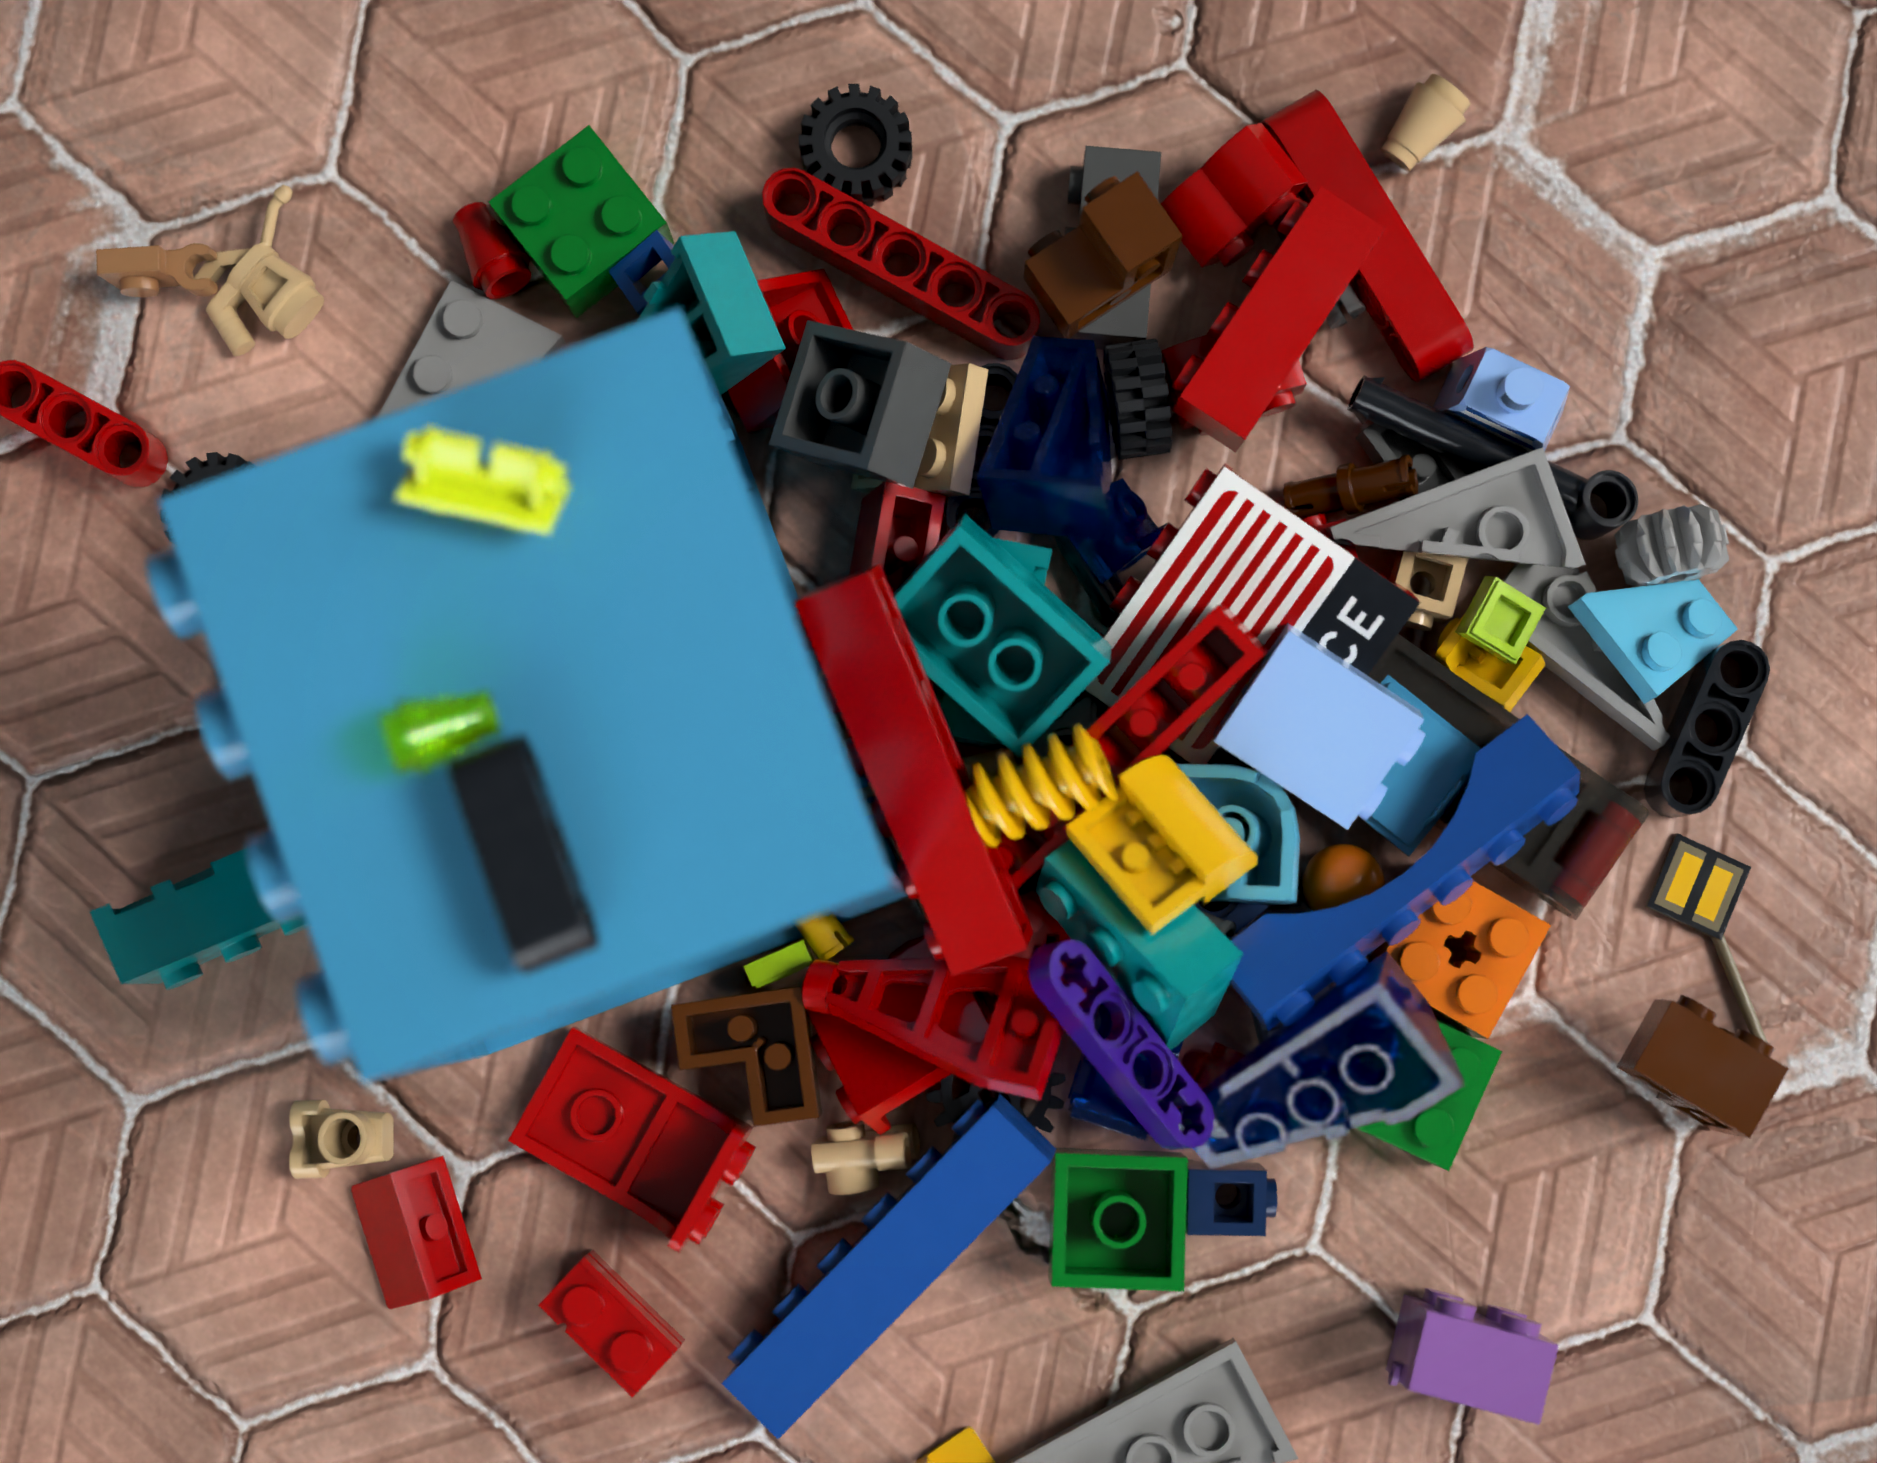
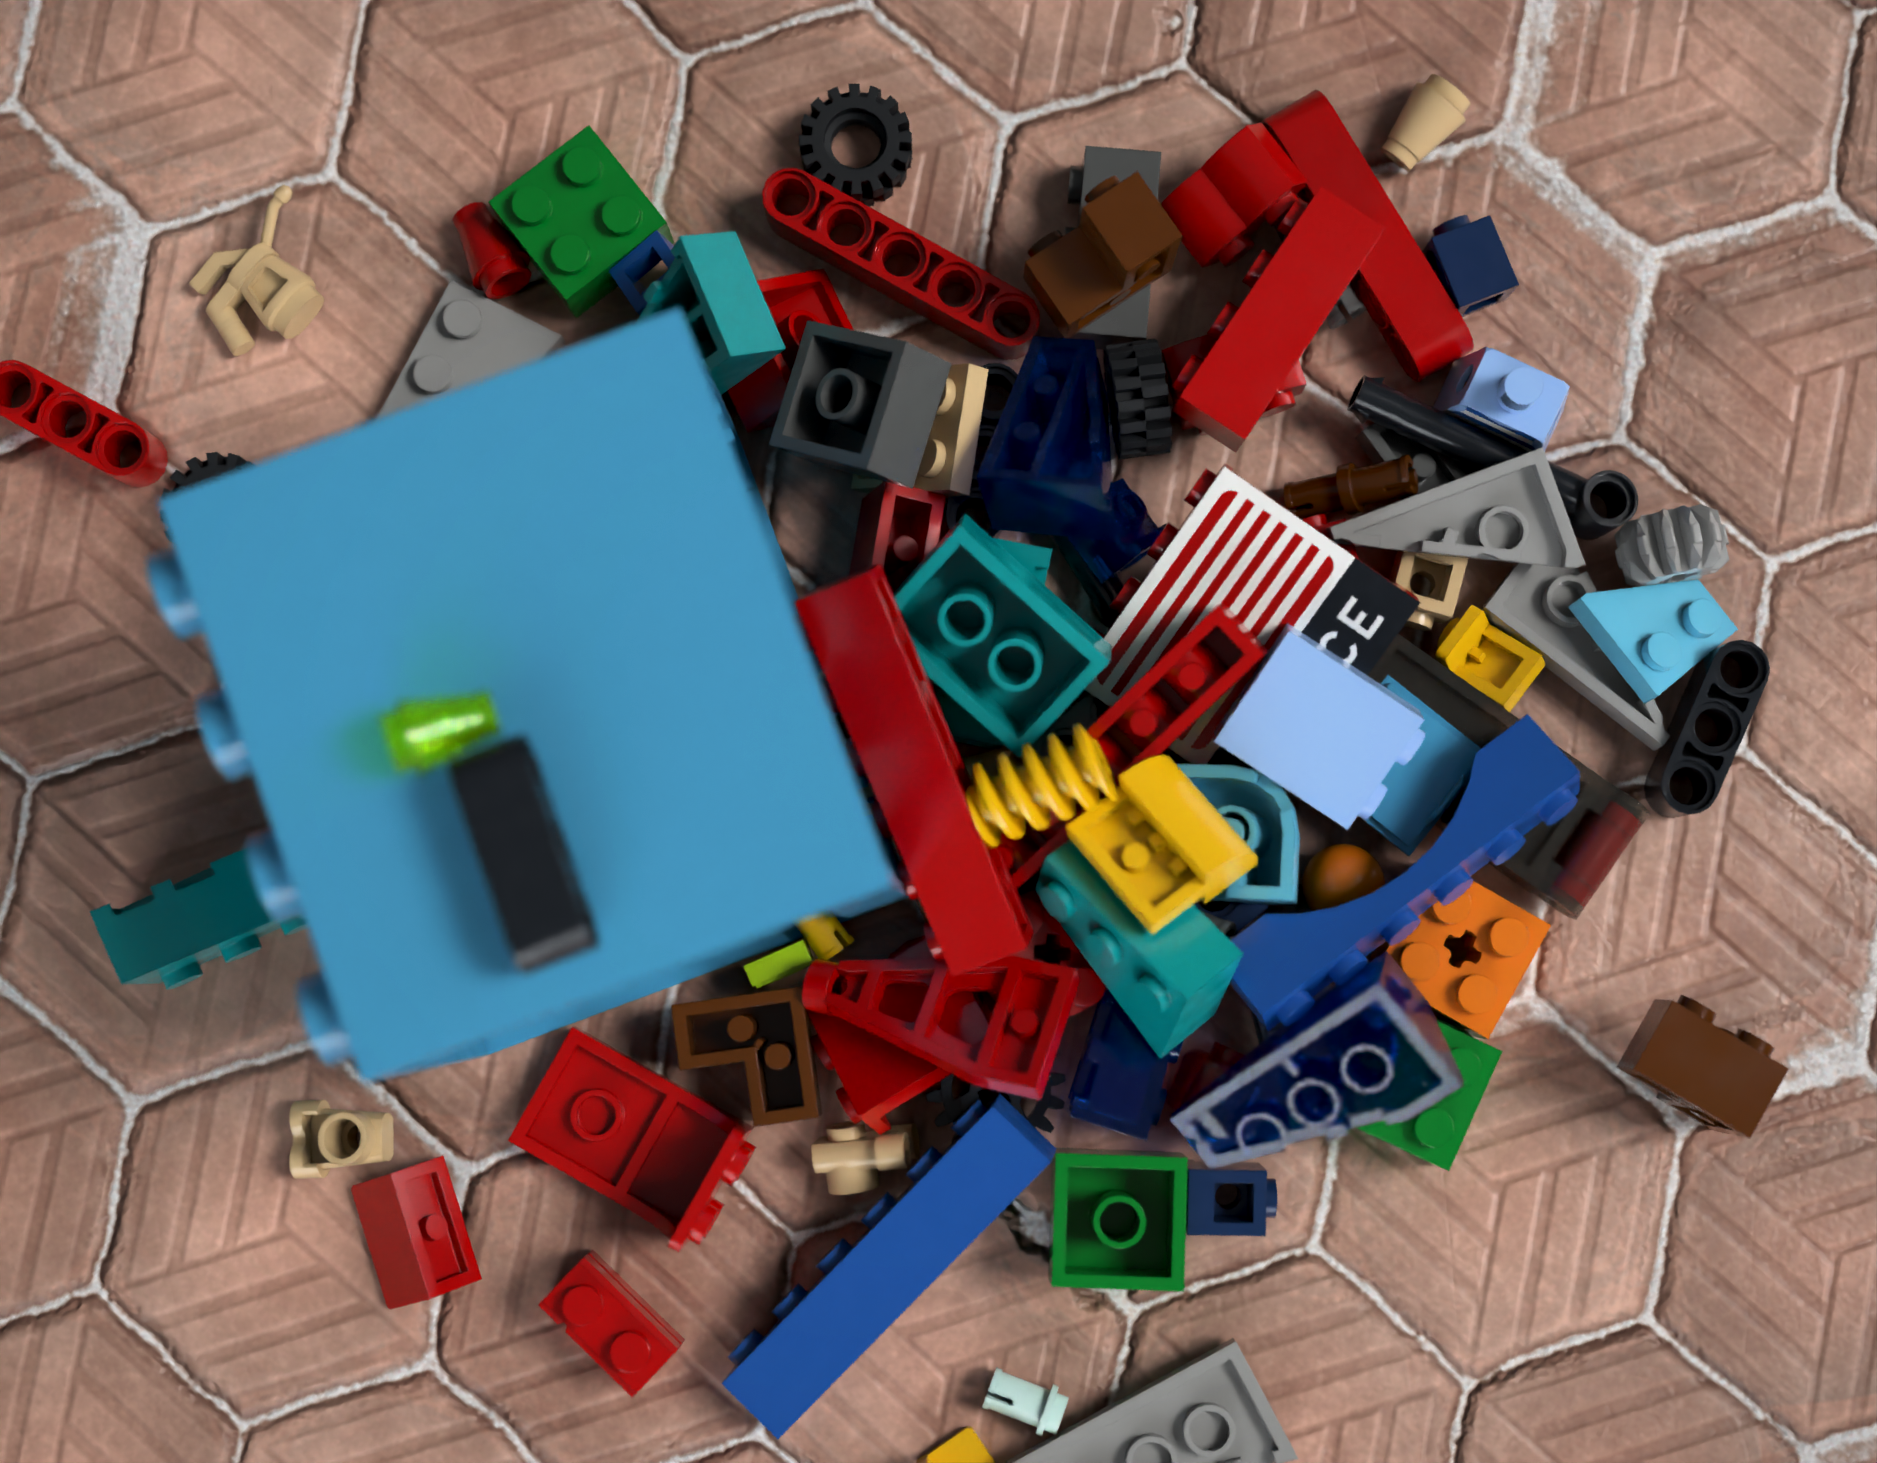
(147, 268): medium nougat plate -> none
(516, 490): neon yellow hinge -> none
(1026, 1402): none -> light aqua pin
(1127, 1038): dark purple beam -> none
(1471, 263): none -> dark blue brick
(1471, 1357): medium lavender brick -> none
(1500, 619): lime tile -> none
(1701, 892): piece -> none

